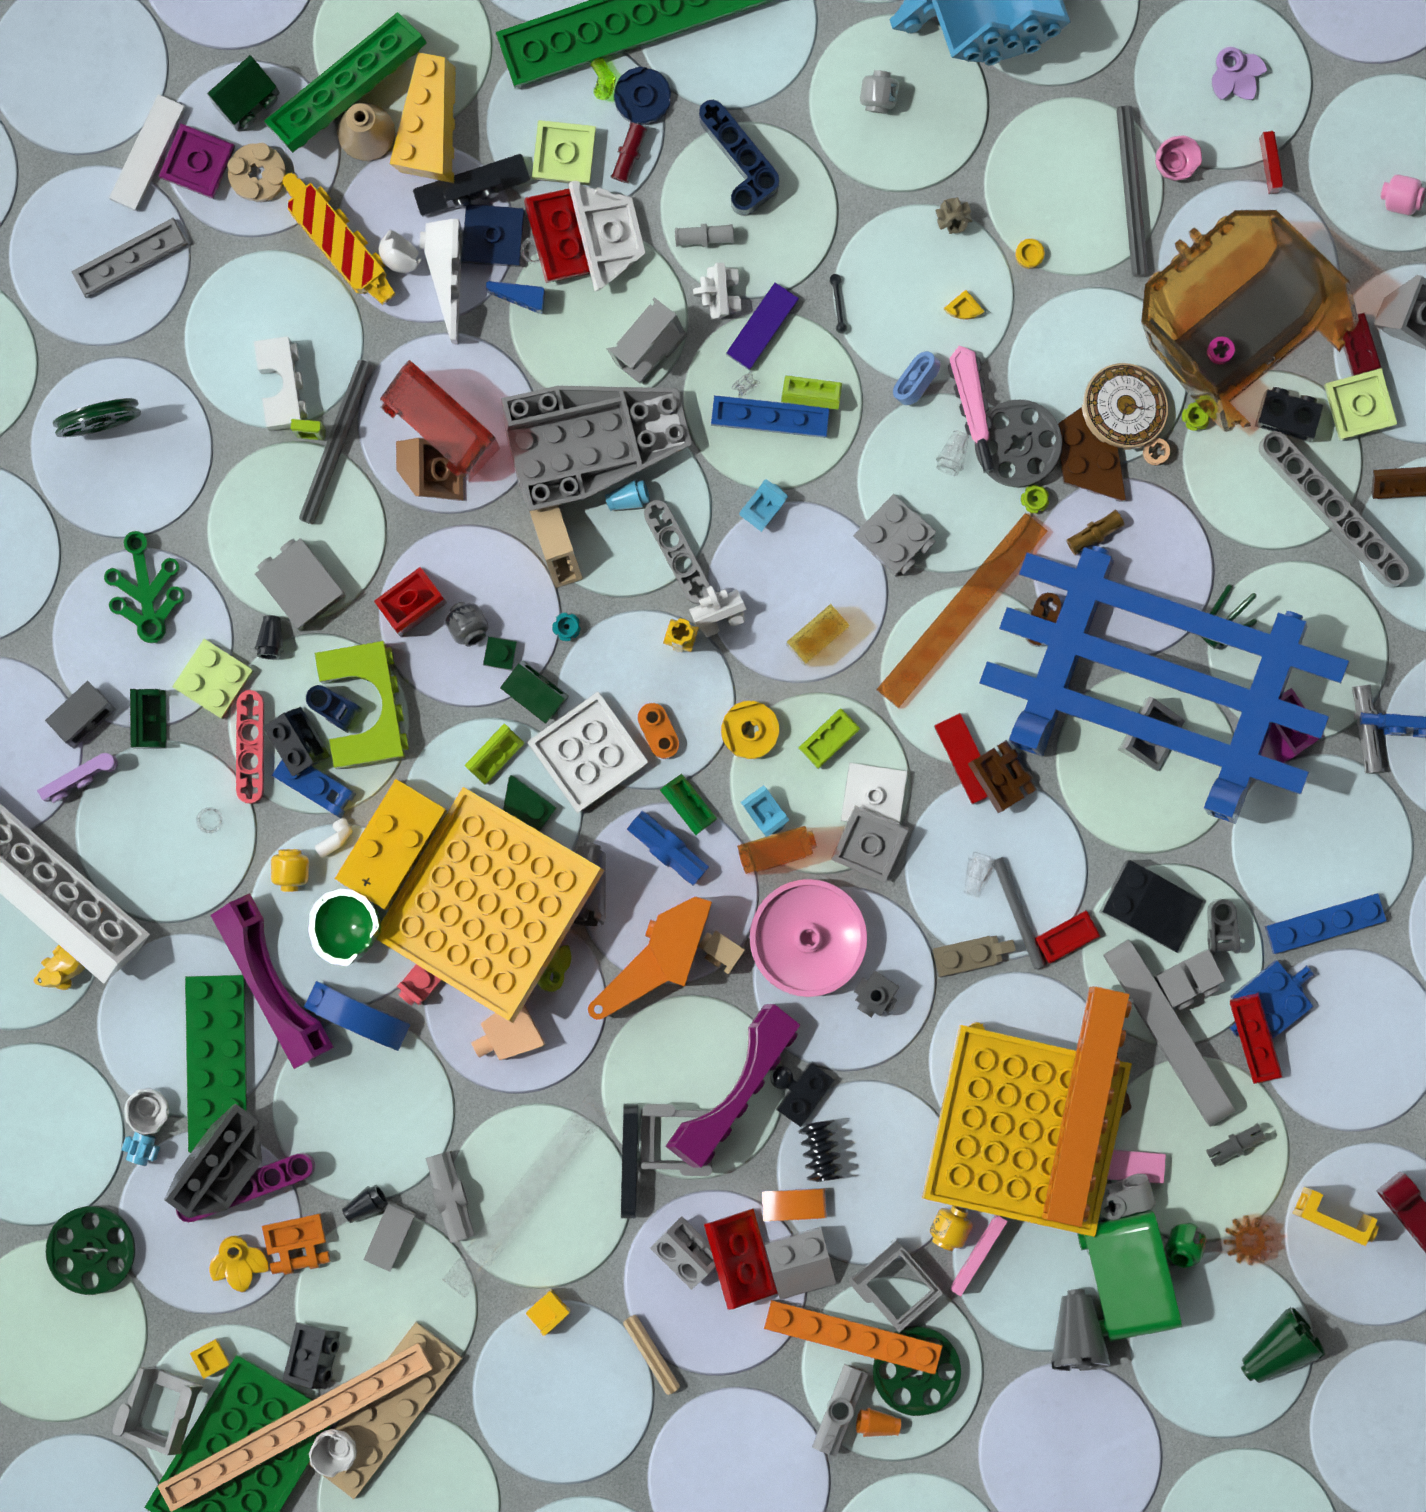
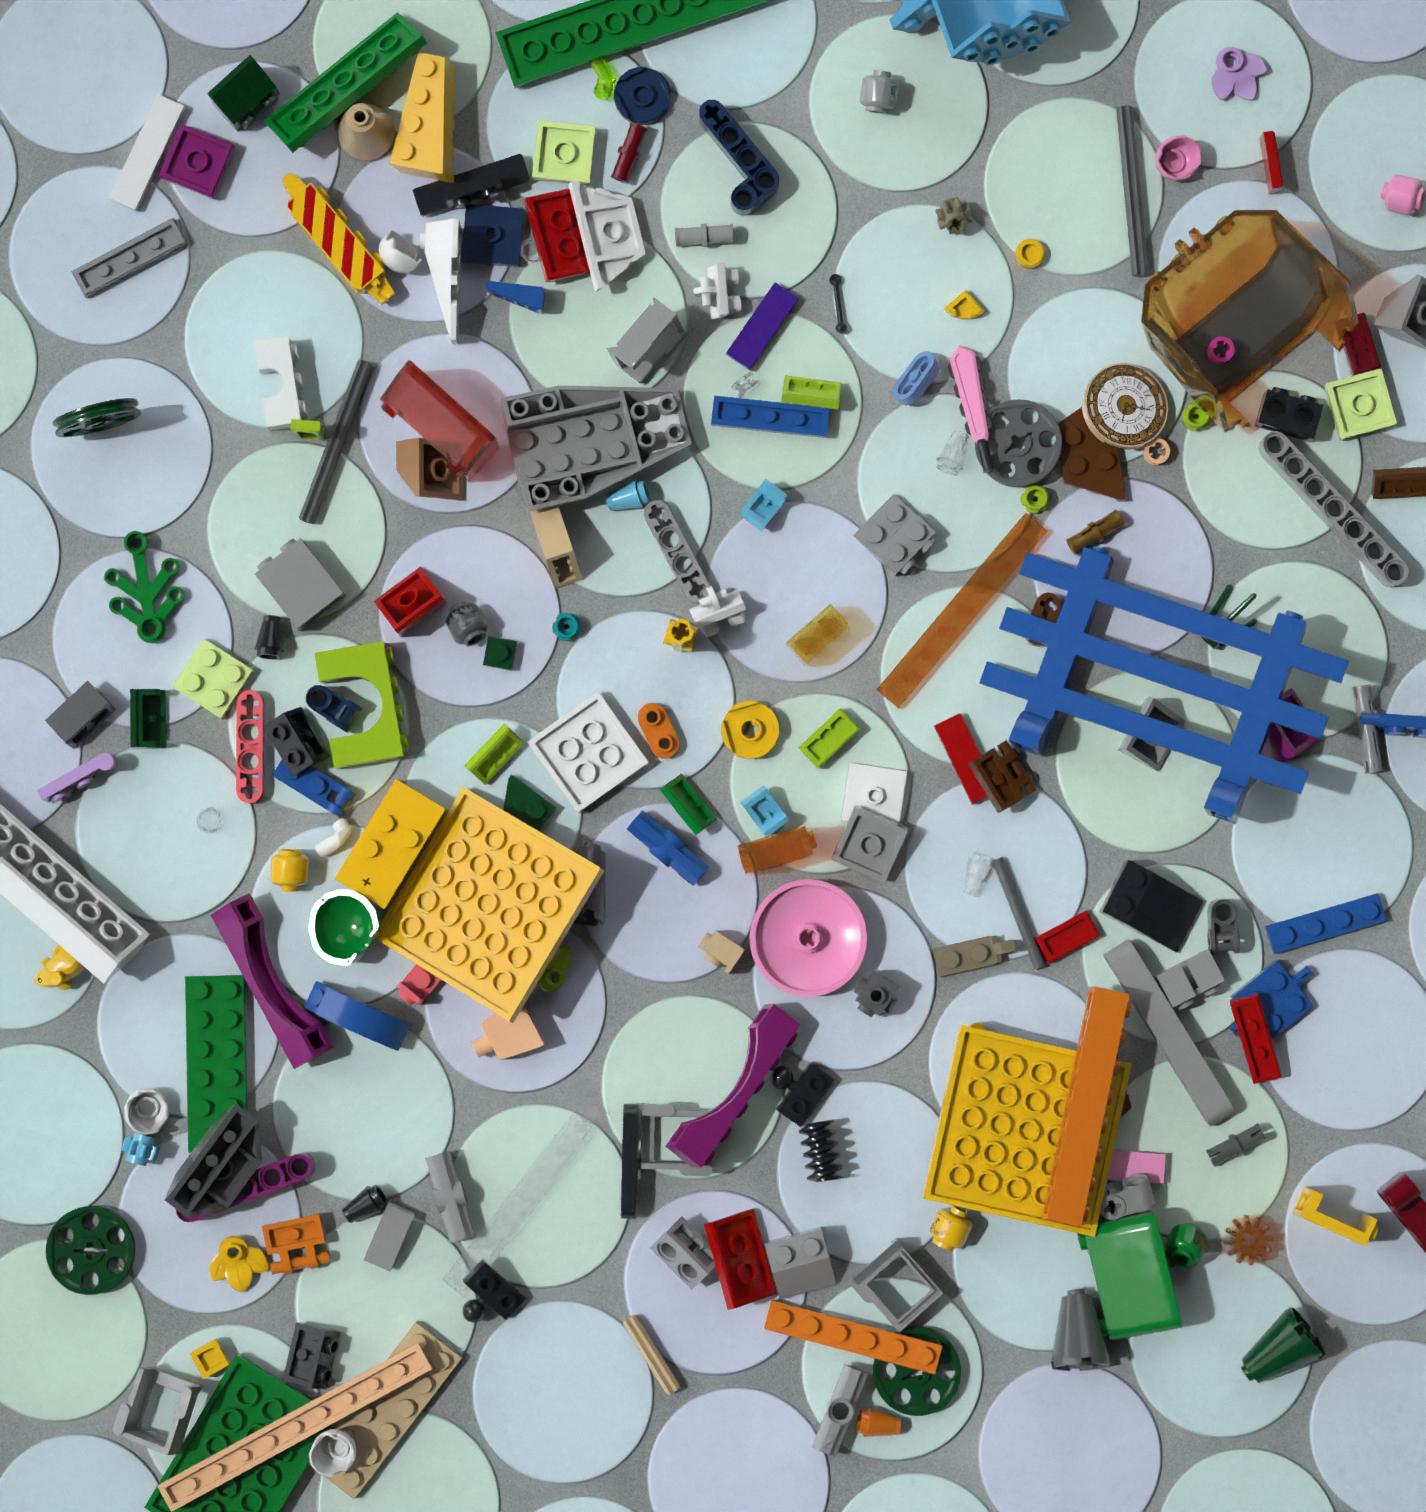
(261, 156): tan plate -> none
(492, 1291): none -> black plate
(534, 691): dark green hinge -> none
(548, 1312): yellow panel -> none
(665, 958): orange slope -> none
(794, 1204): orange slope -> none
(978, 1255): bright pink tile -> none

